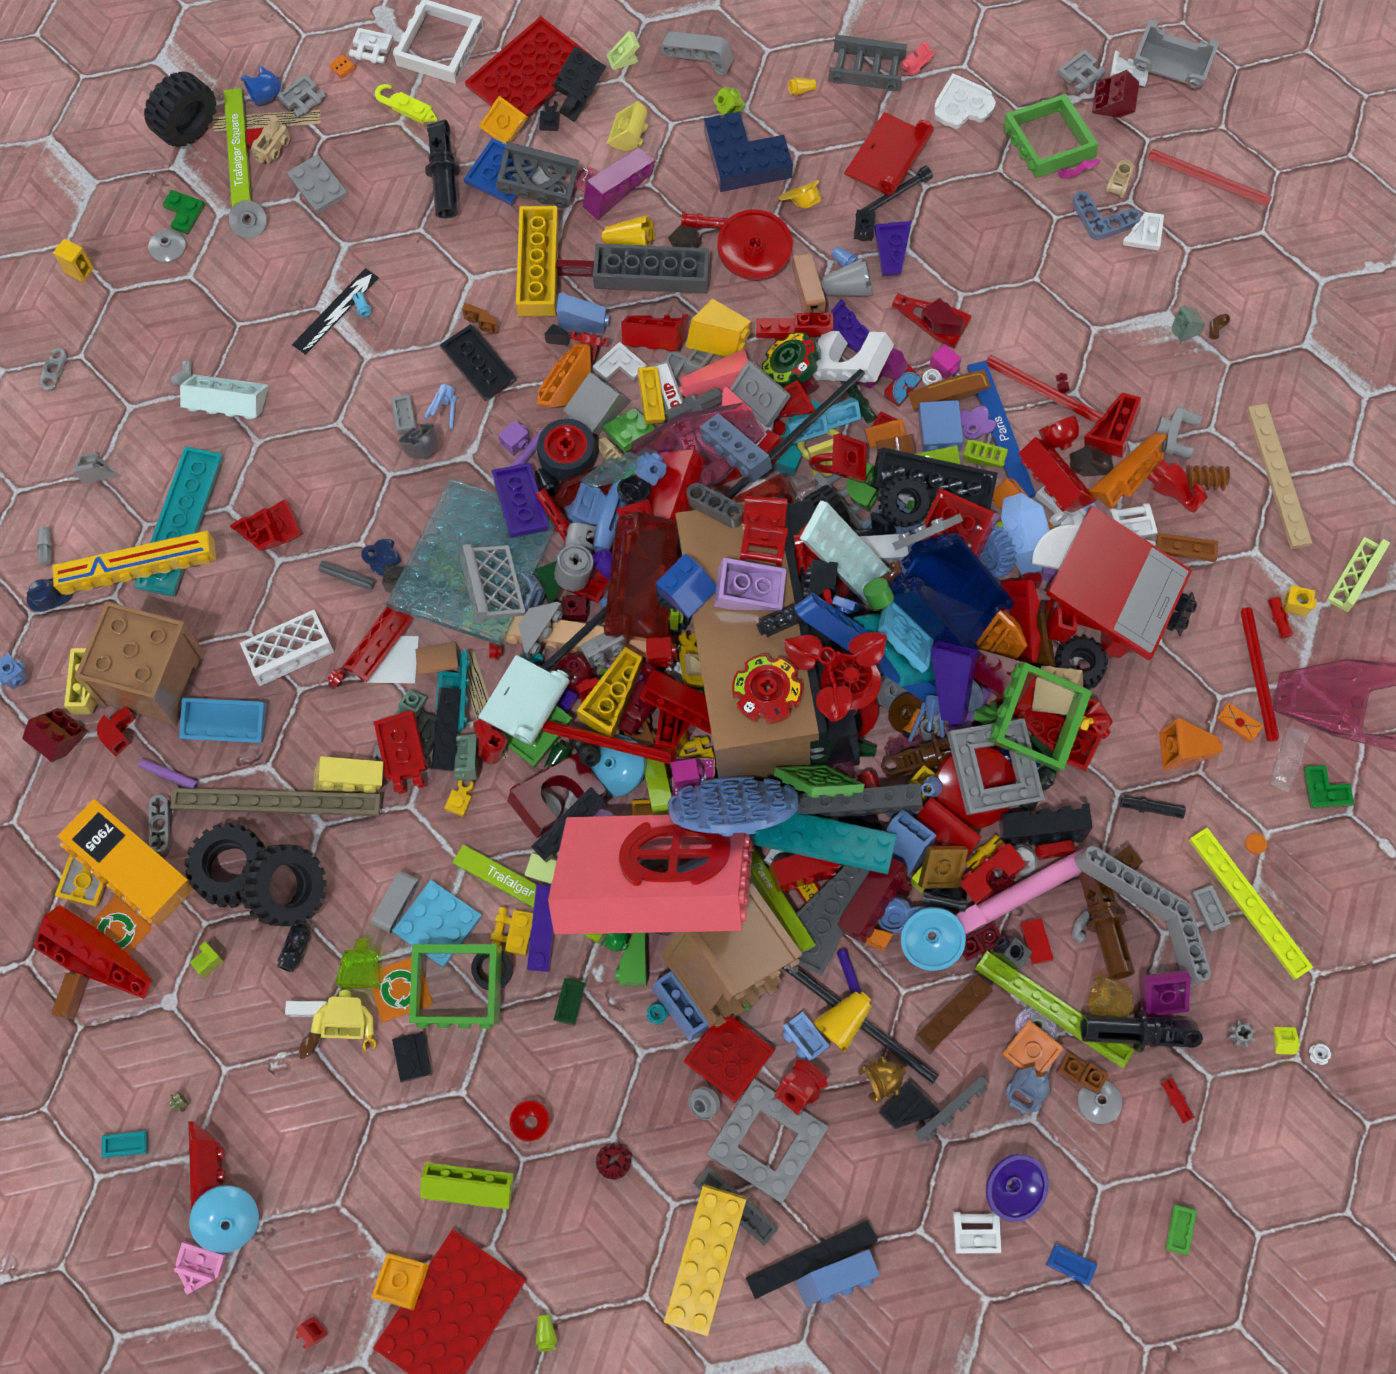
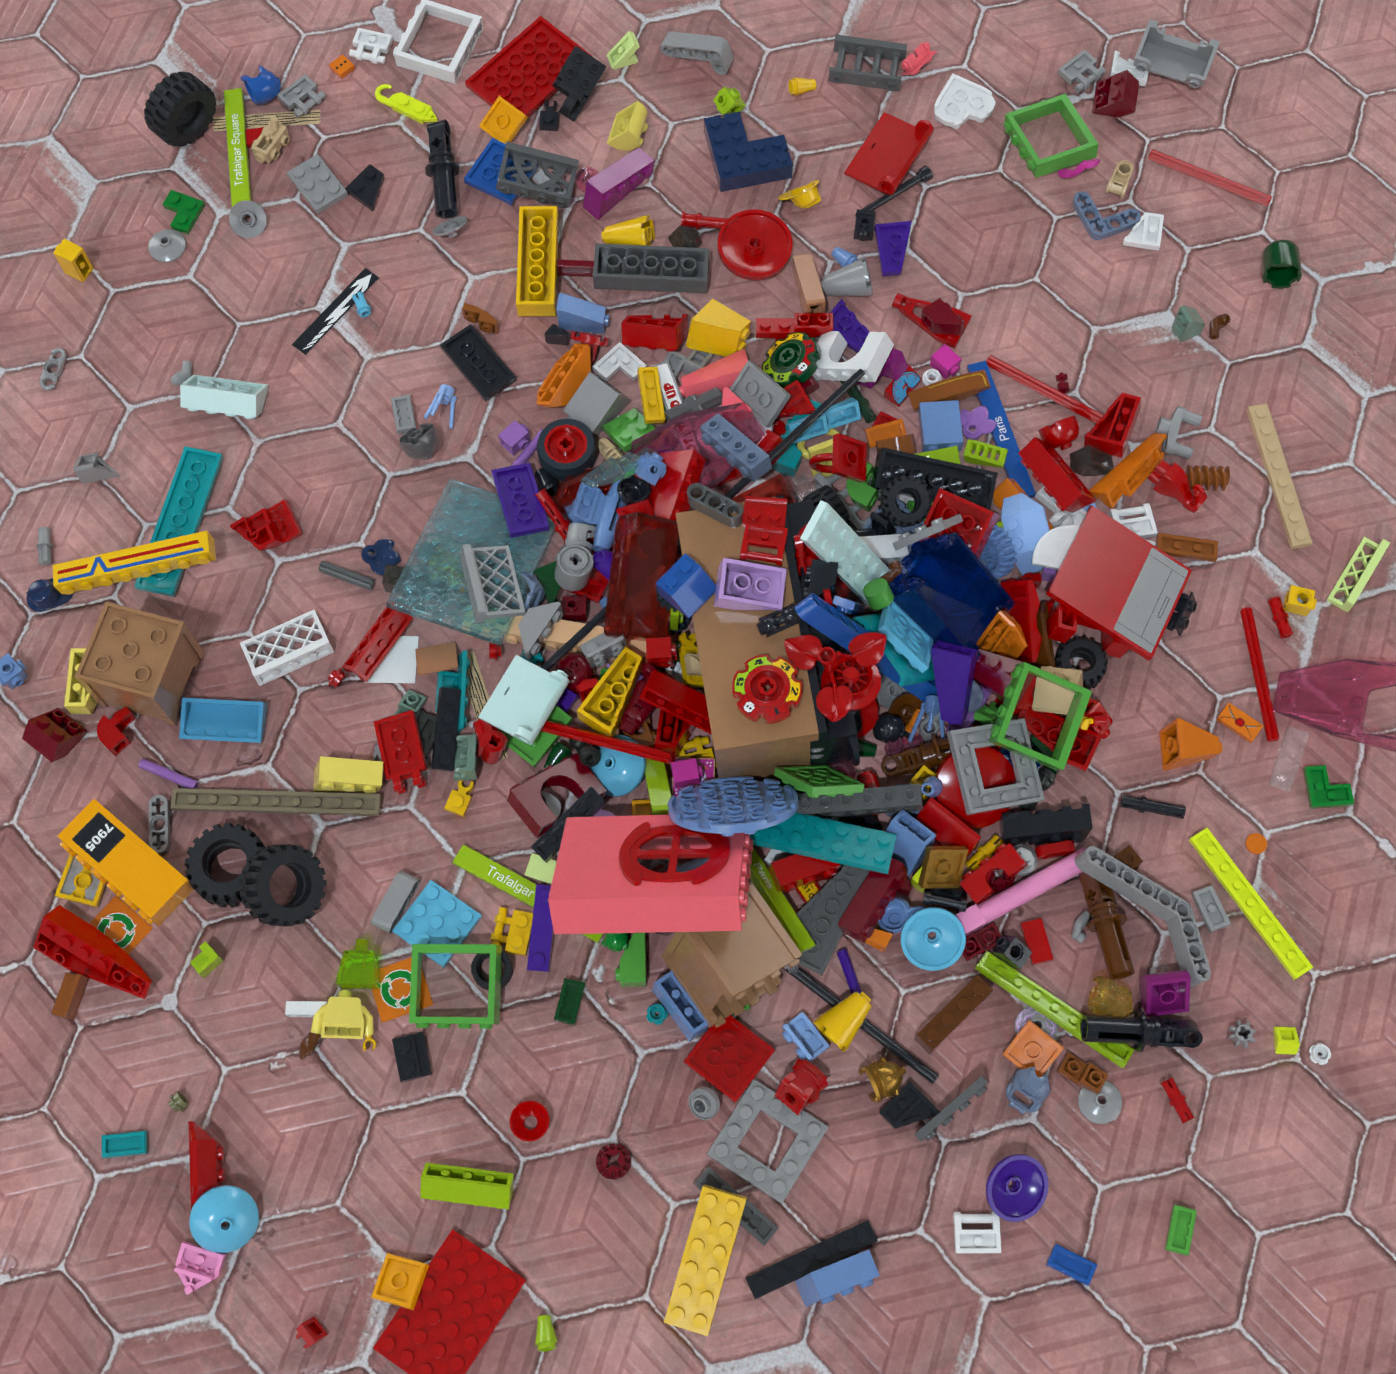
(289, 957): black piece -> none
(366, 186): none -> black wing
(450, 227): none -> light grey dish
(888, 728): none -> black hair
(1281, 264): none -> dark green cylinder

